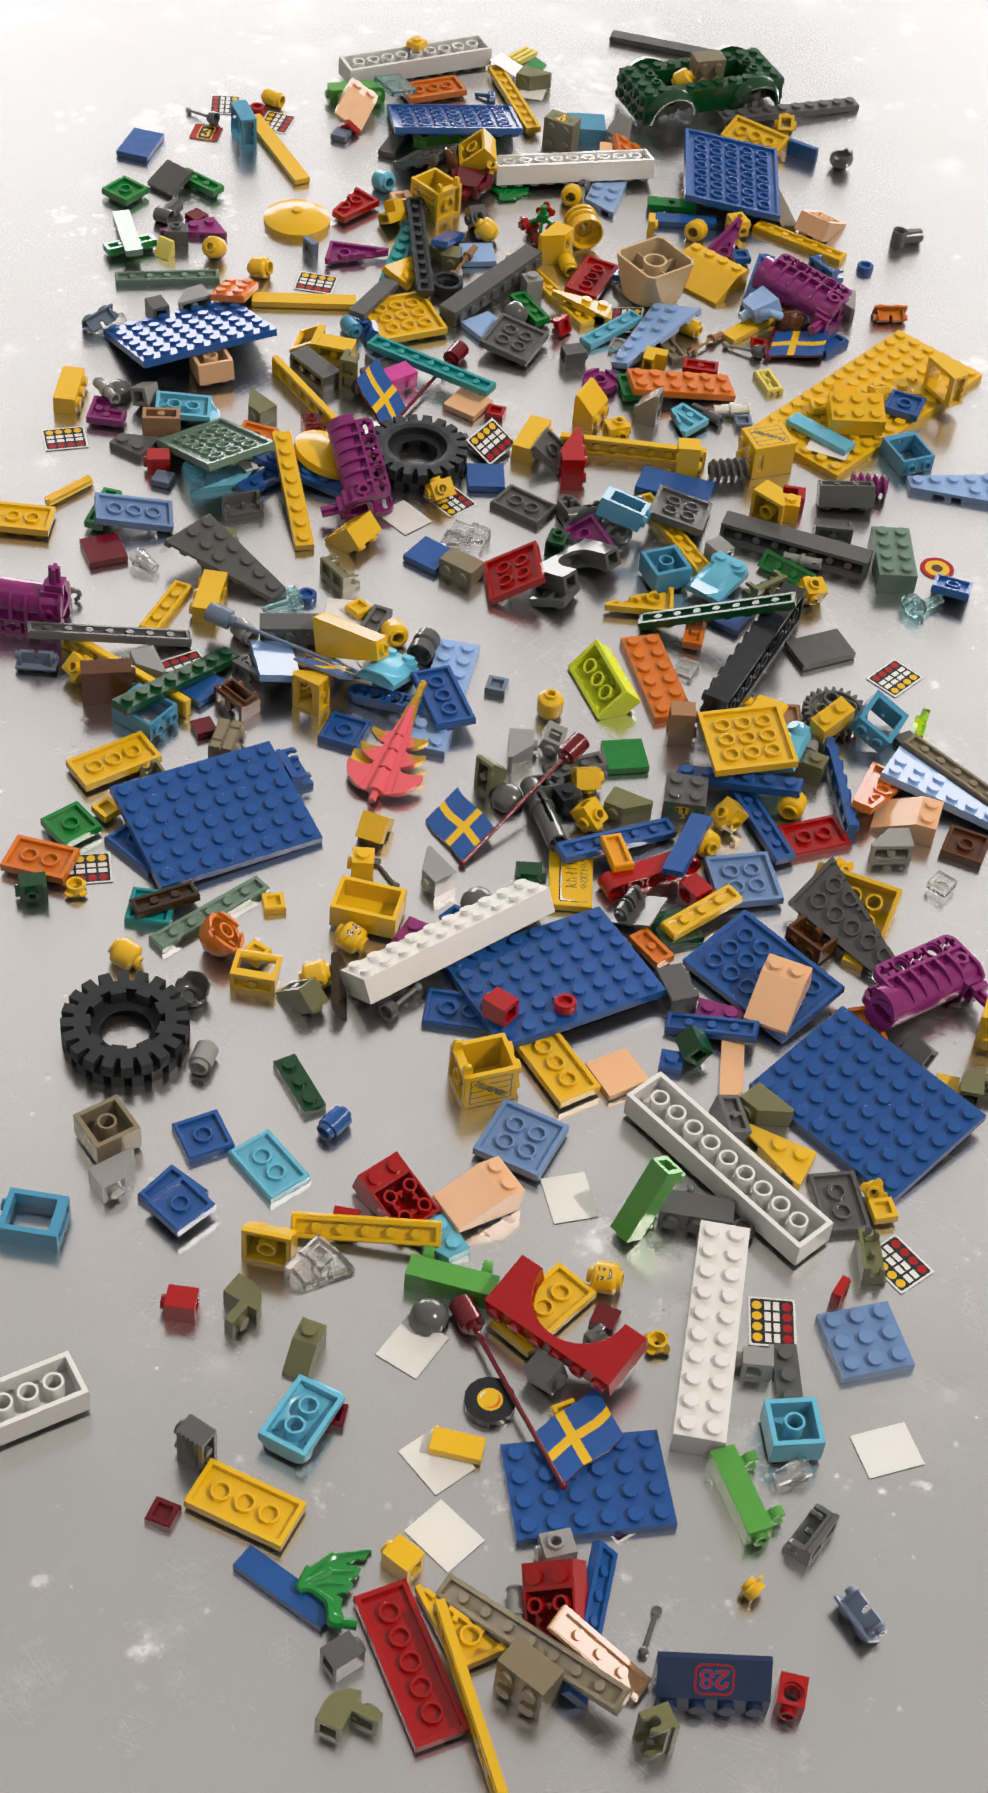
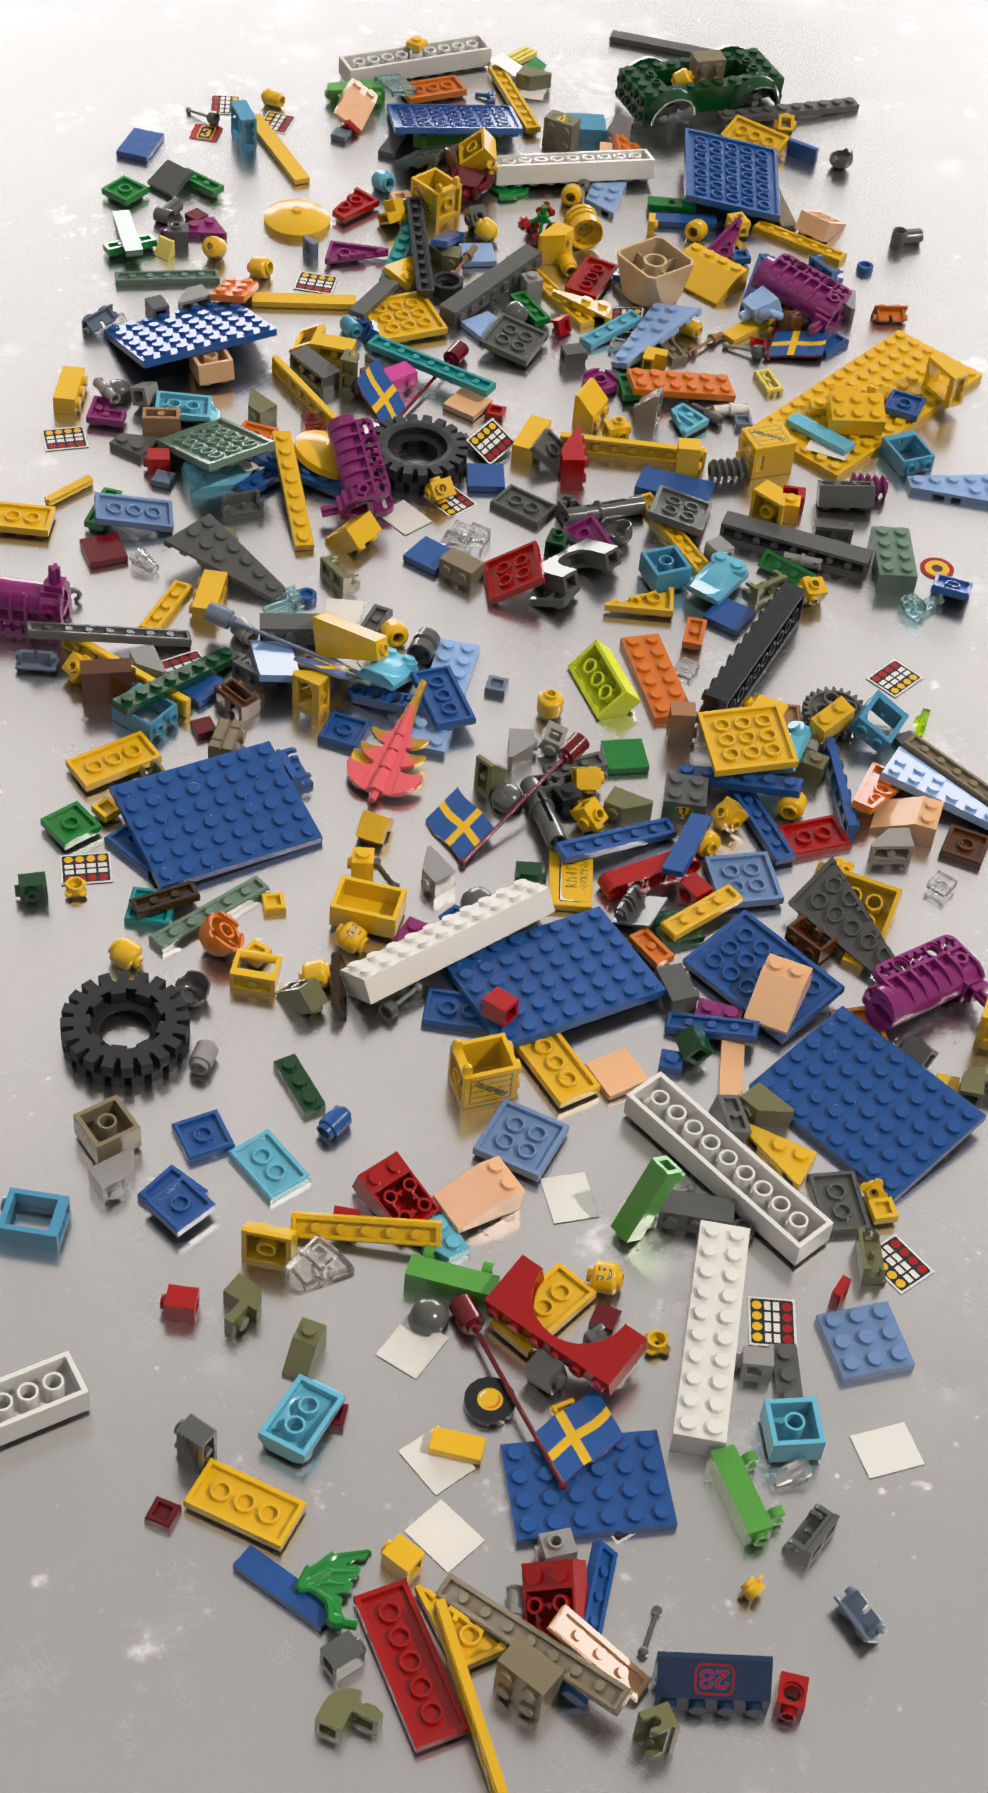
(39, 855): orange plate -> none
(257, 108): red tile -> none
(358, 608): yellow tile -> none
(565, 1004): red tile -> none
(616, 852): light orange tile -> none
(624, 509): dark azure window -> none
(700, 366): red plate -> none
(718, 610): dark green plate -> none
(819, 649): dark grey tile -> none

